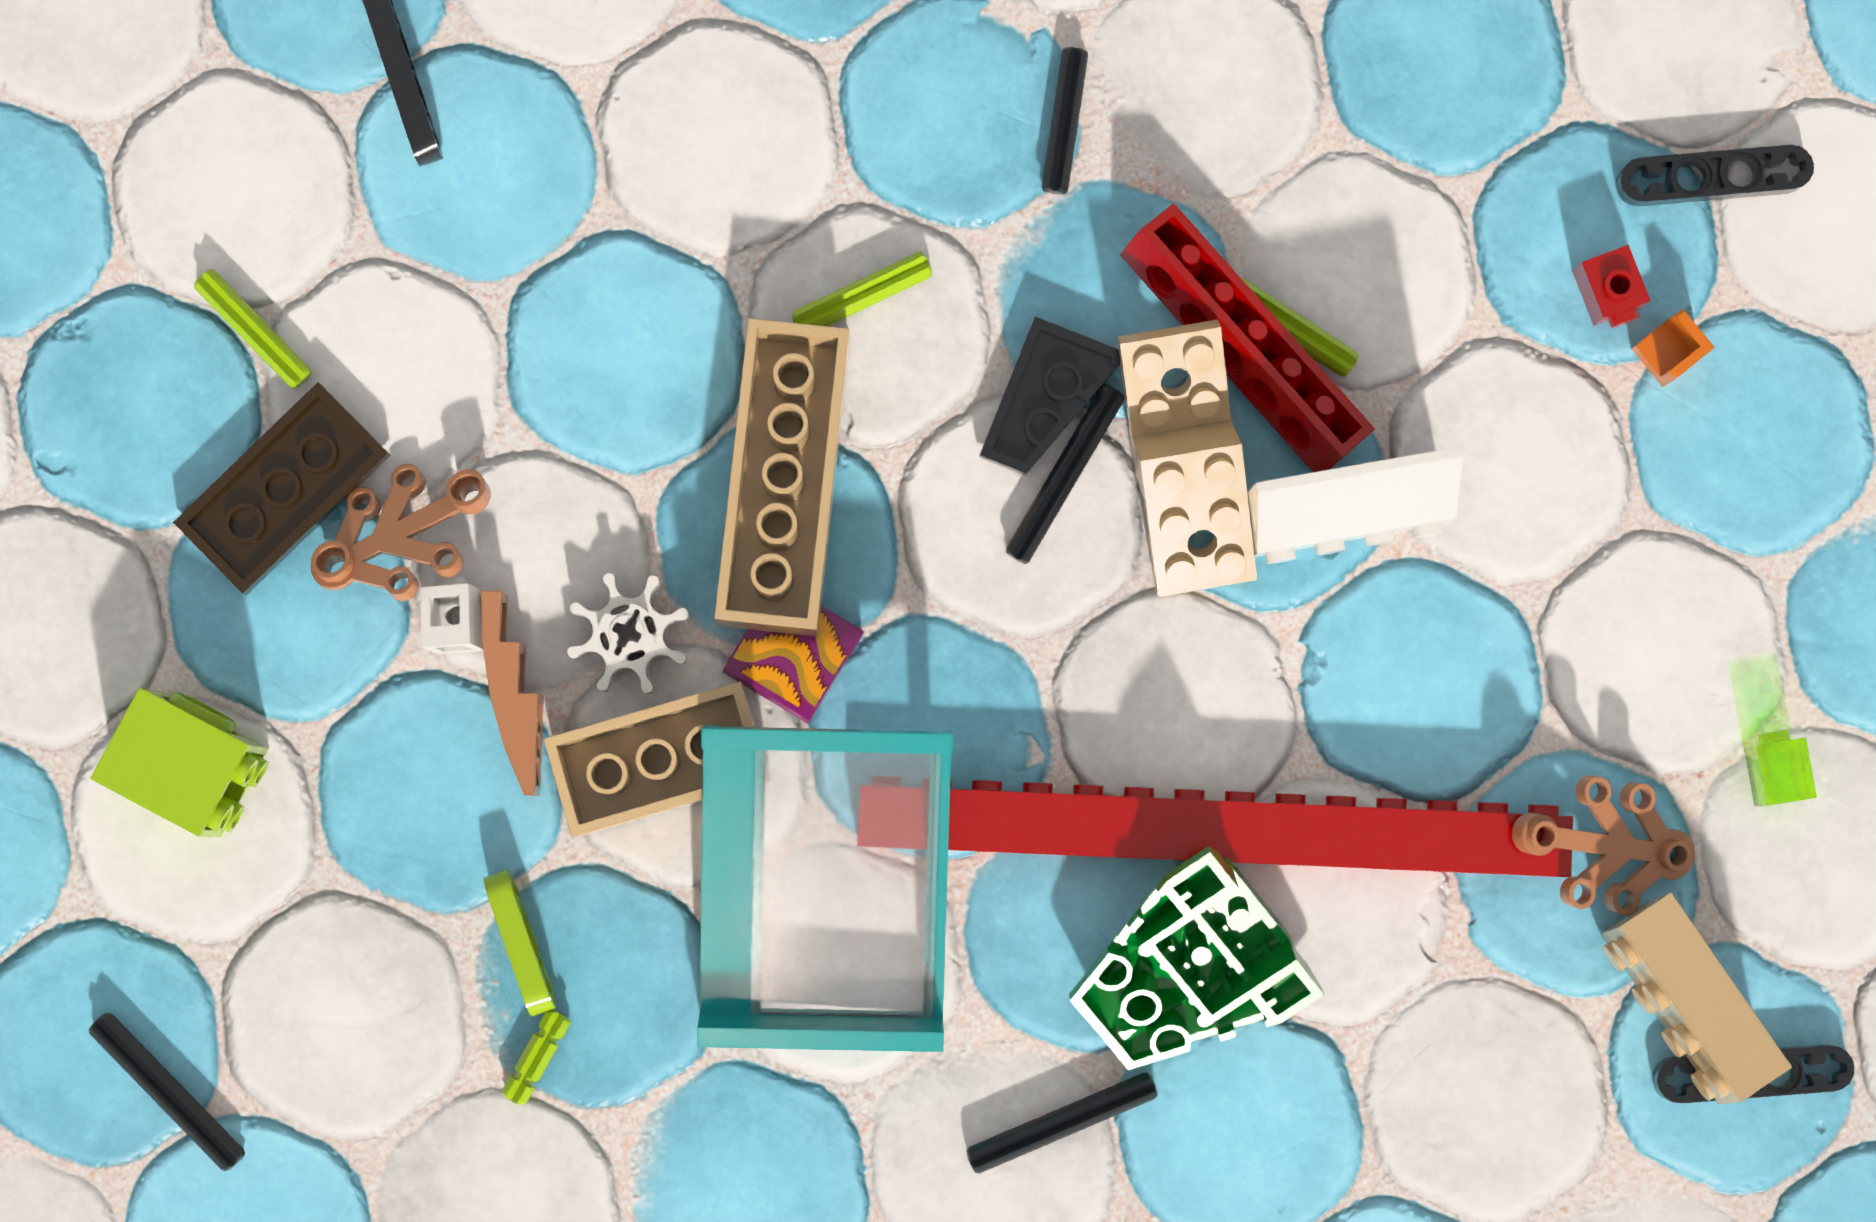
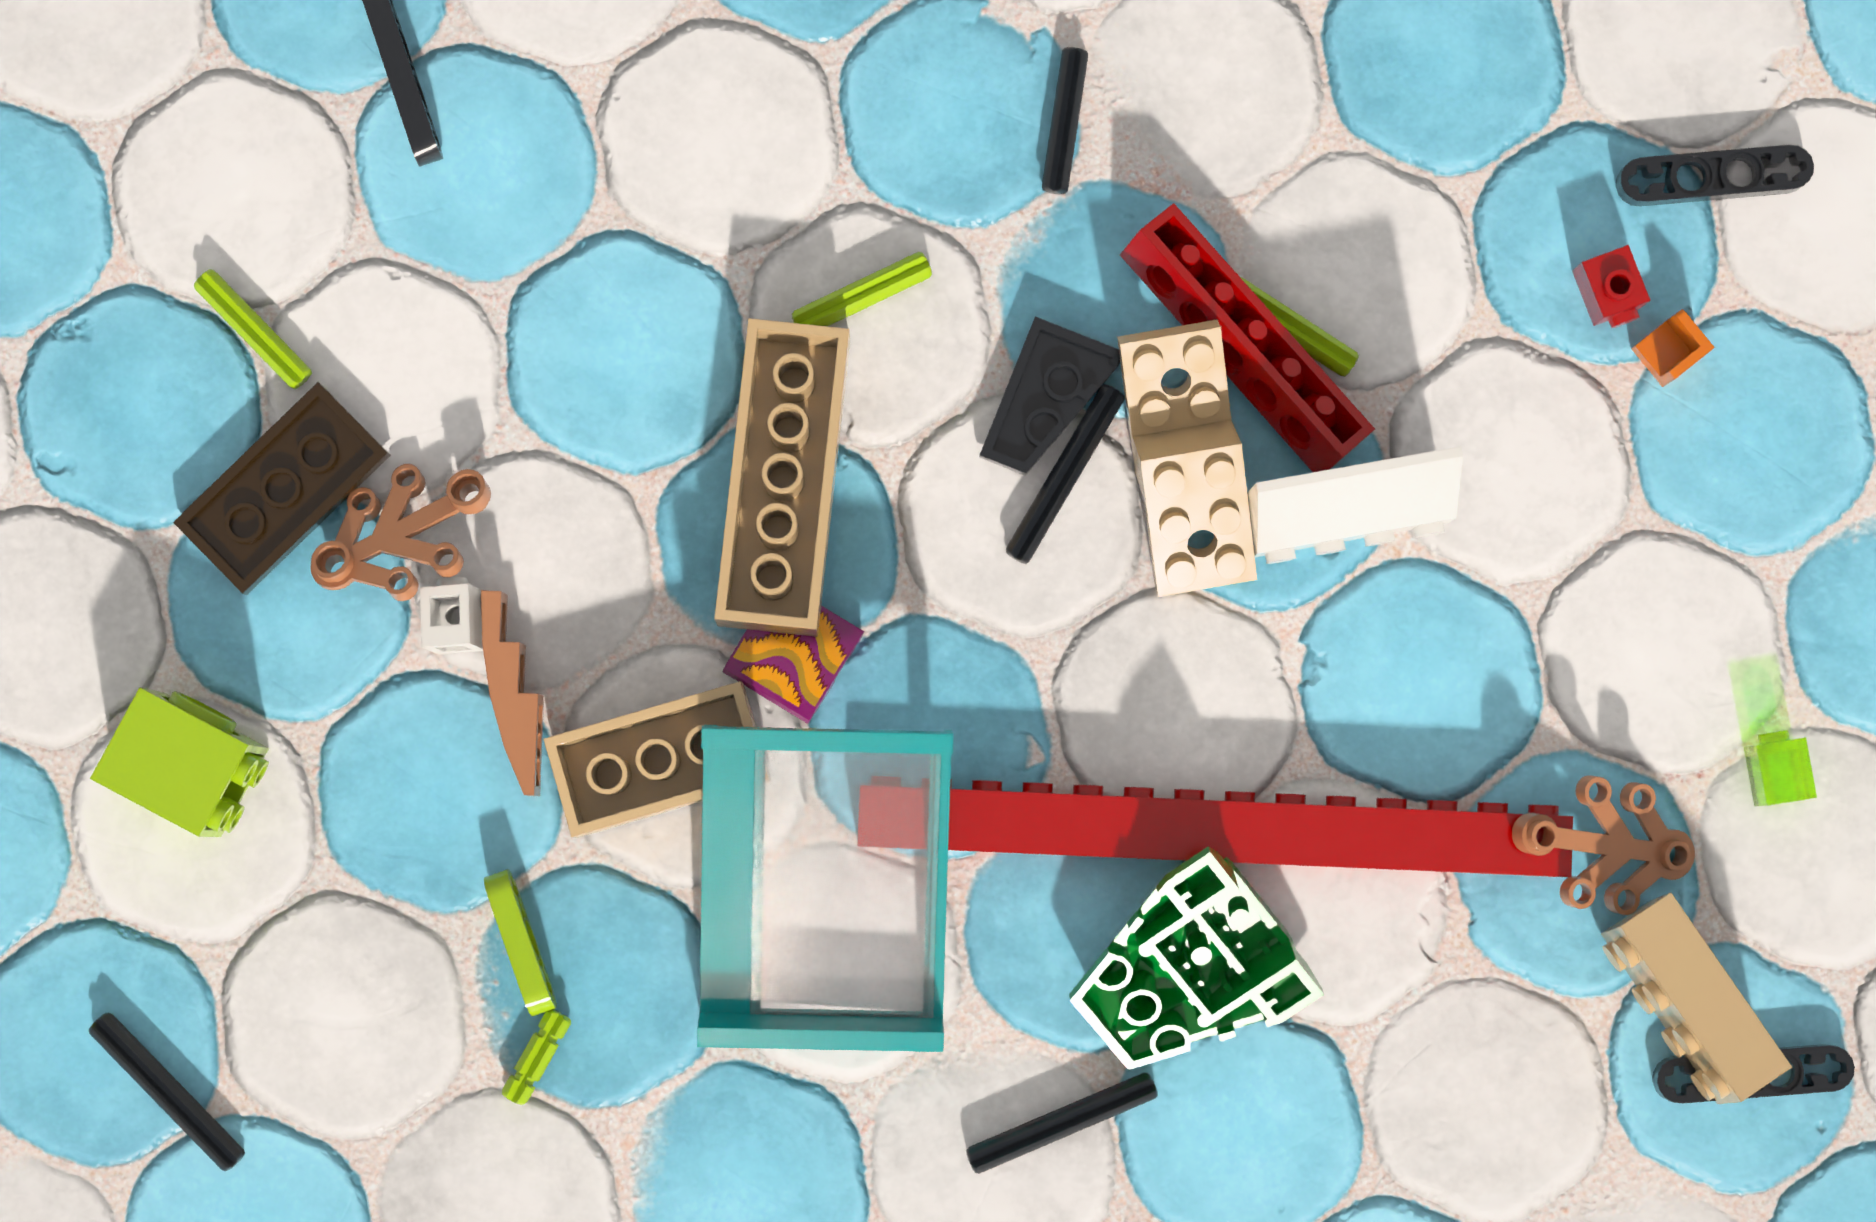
(606, 623): white gear -> none

